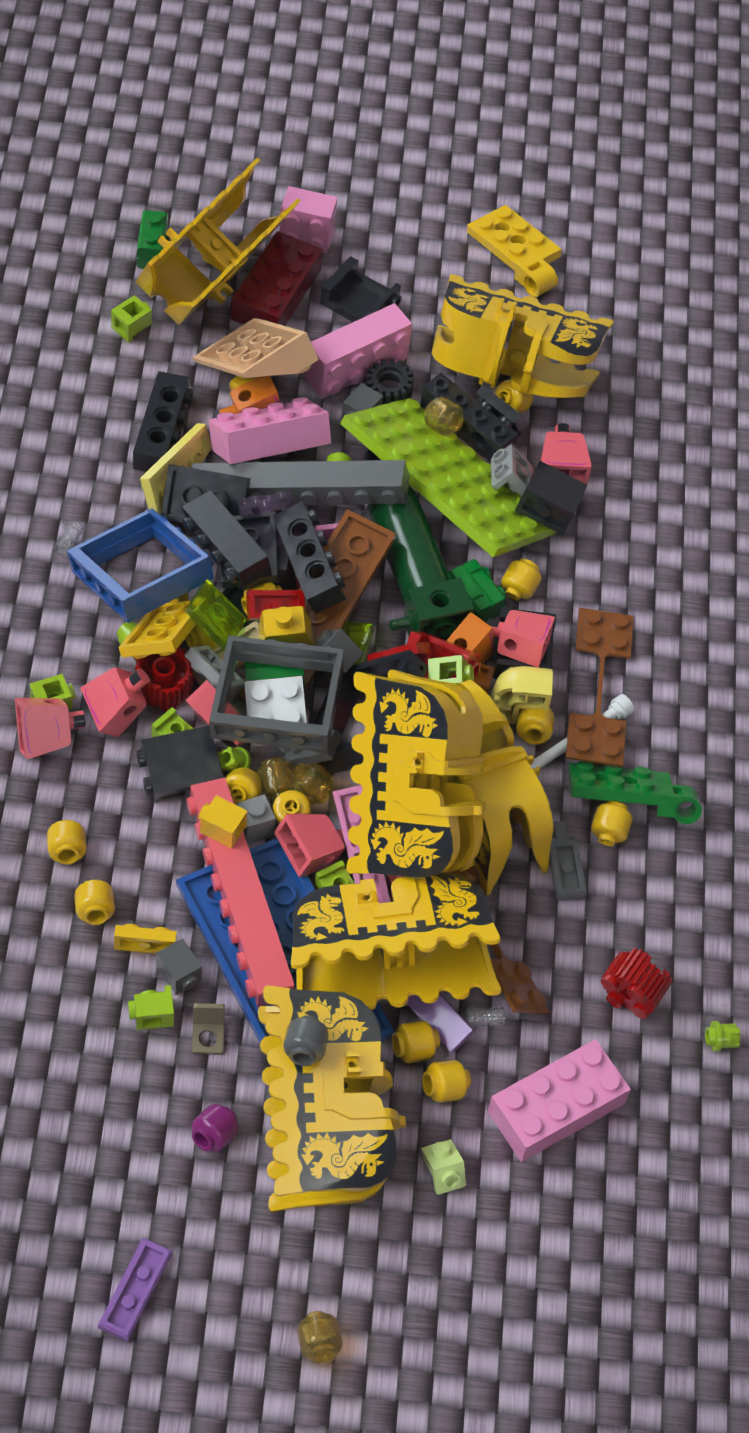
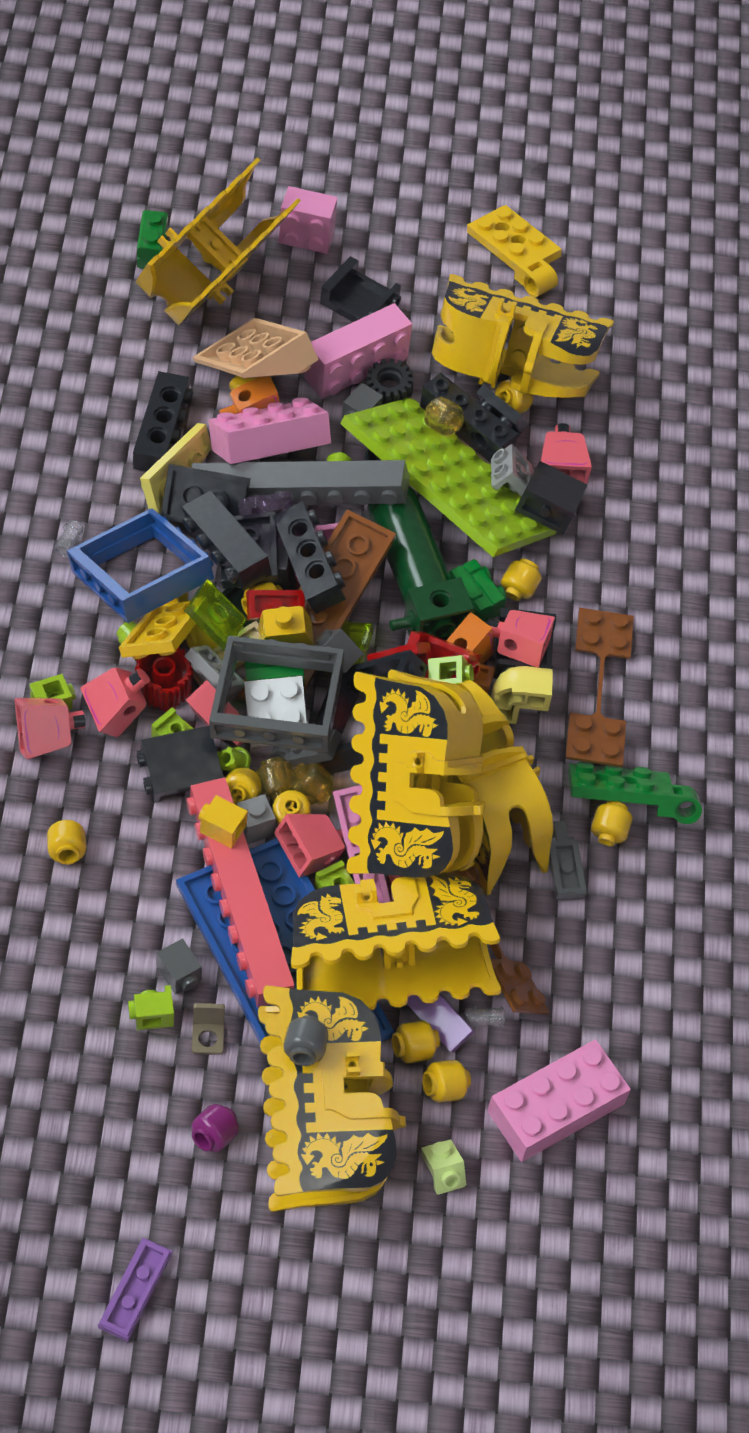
(94, 902): yellow head -> none
(131, 317): lime brick -> none
(144, 940): yellow plate -> none
(277, 281): dark red brick -> none
(319, 1337): clear yellow head -> none
(535, 725): yellow head -> none
(620, 707): white piece -> none
(635, 983): red brick -> none
(722, 1036): lime hose -> none

